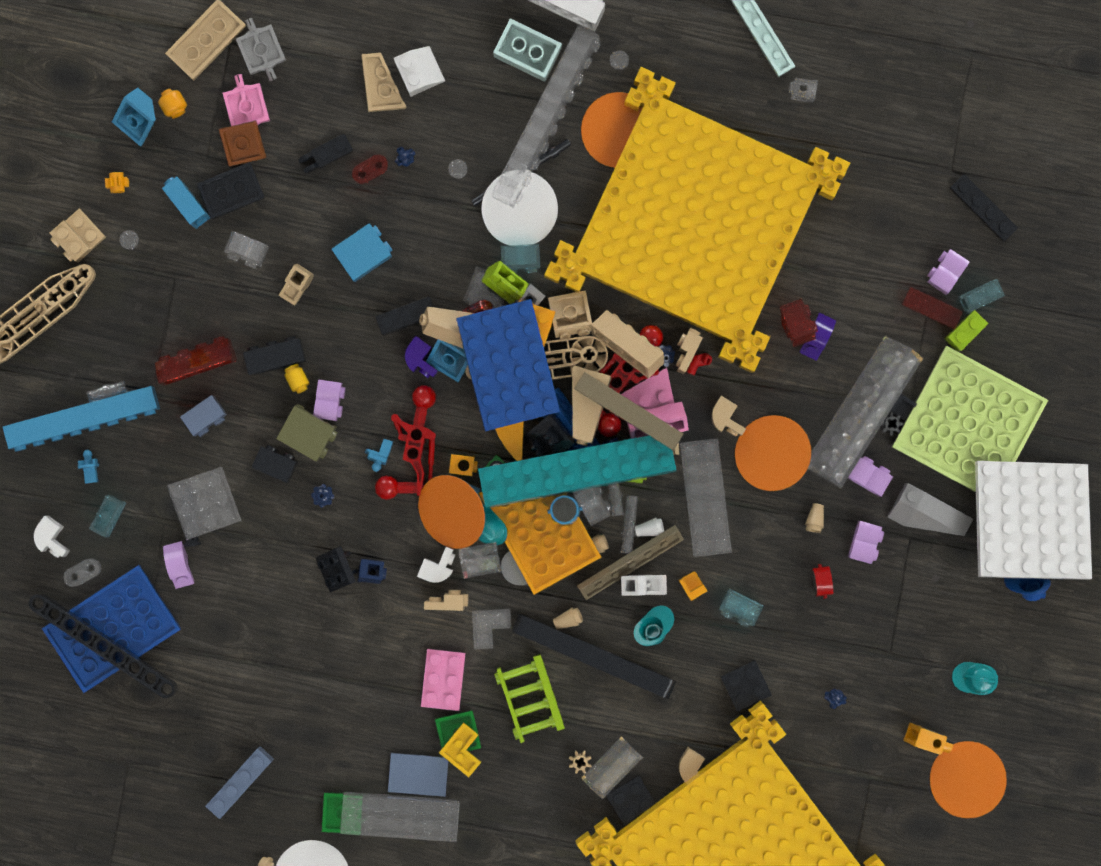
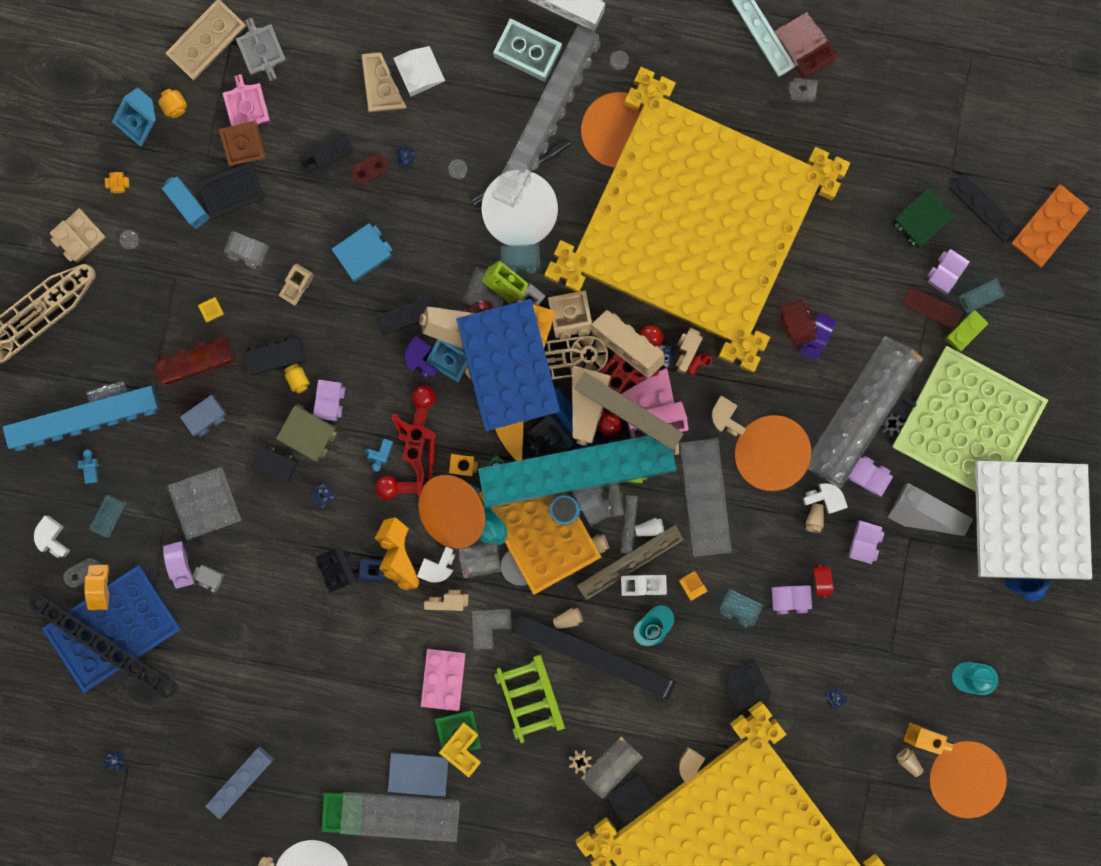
(96, 587): none -> light orange brick
(114, 761): none -> dark blue plant
(208, 577): none -> light grey brick
(210, 309): none -> yellow tile
(396, 562): none -> light orange arch
(791, 598): none -> lavender brick
(806, 45): none -> clear red slope
(831, 496): none -> white brick
(909, 761): none -> tan cone
(922, 219): none -> dark green brick
(1050, 225): none -> orange plate

